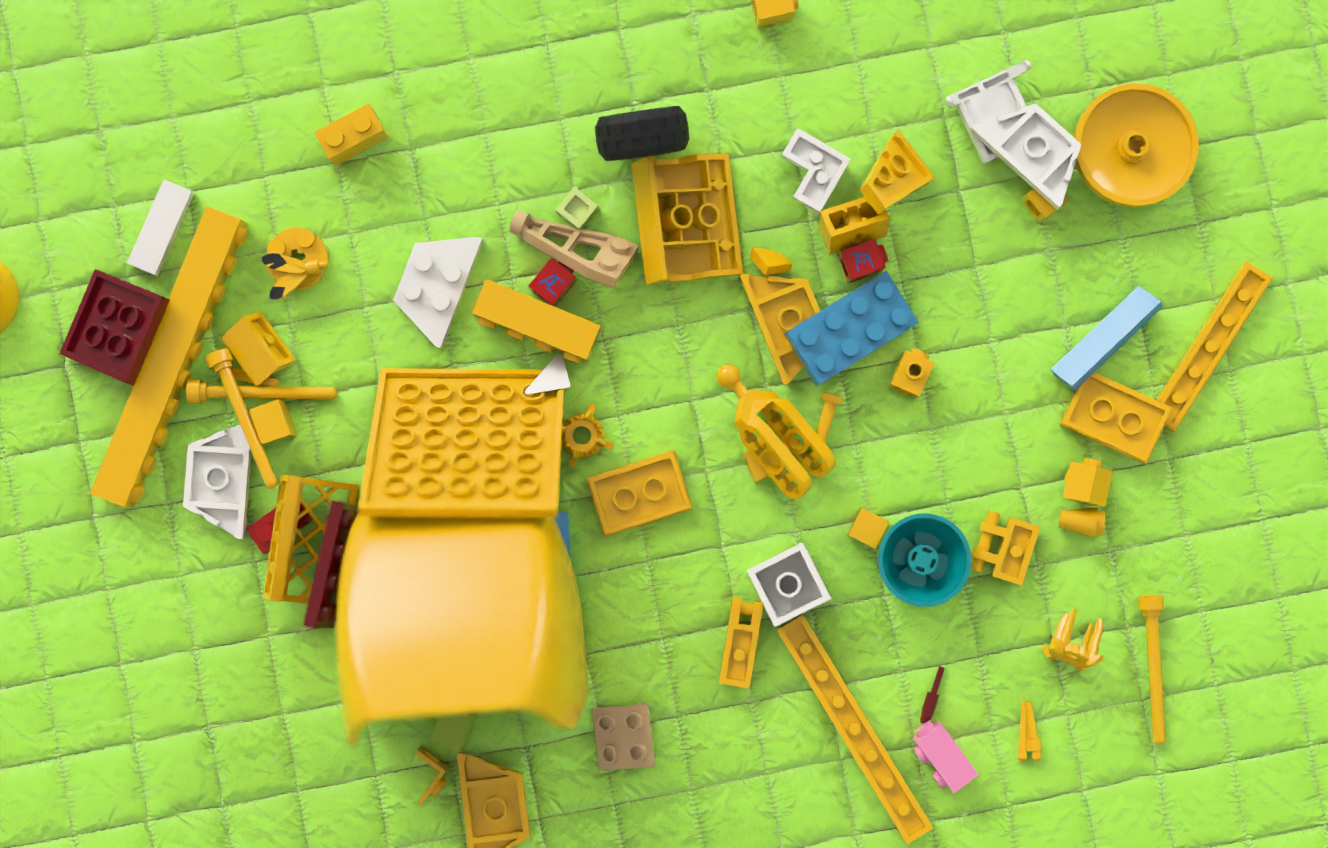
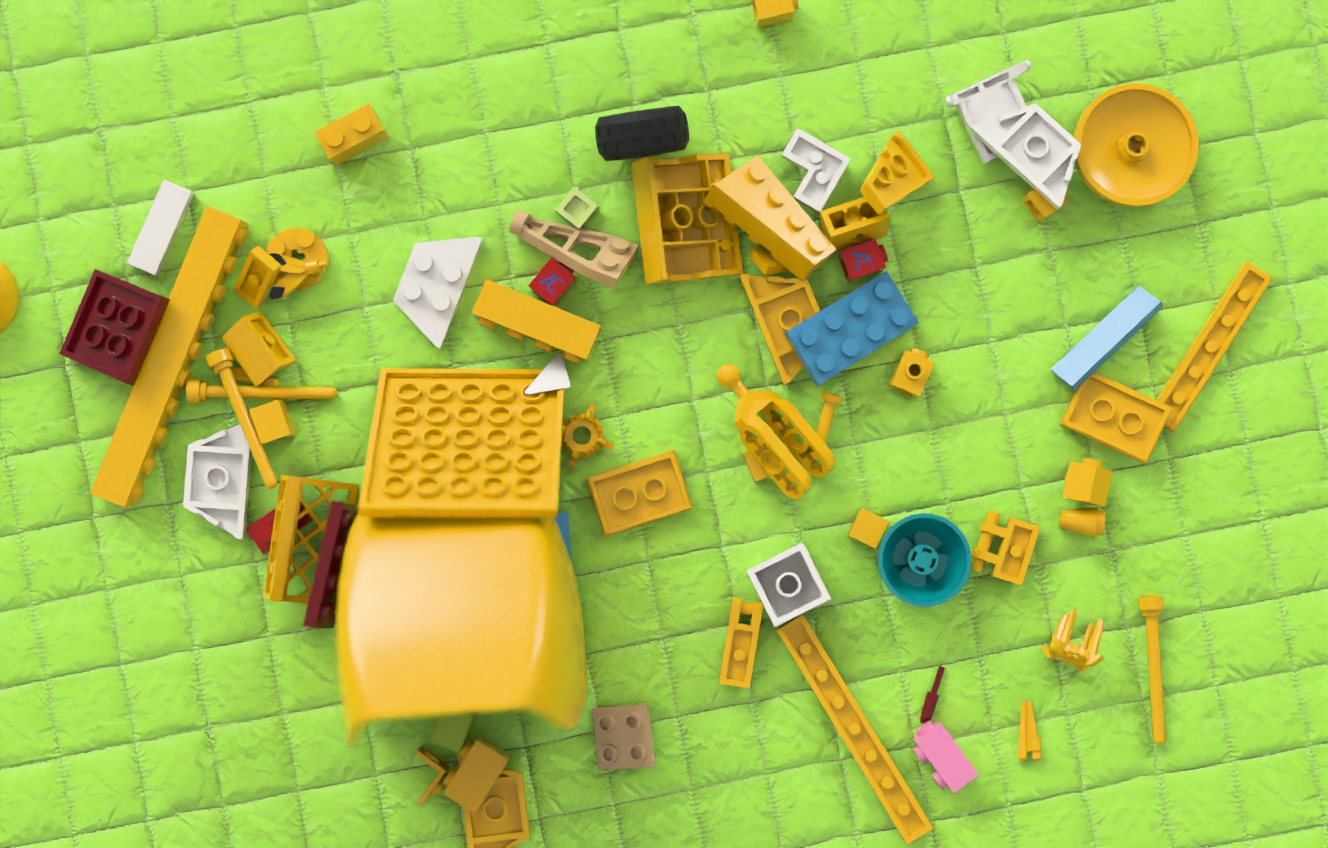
(257, 277): none -> yellow plate
(476, 775): none -> yellow brick
(771, 217): none -> yellow wedge

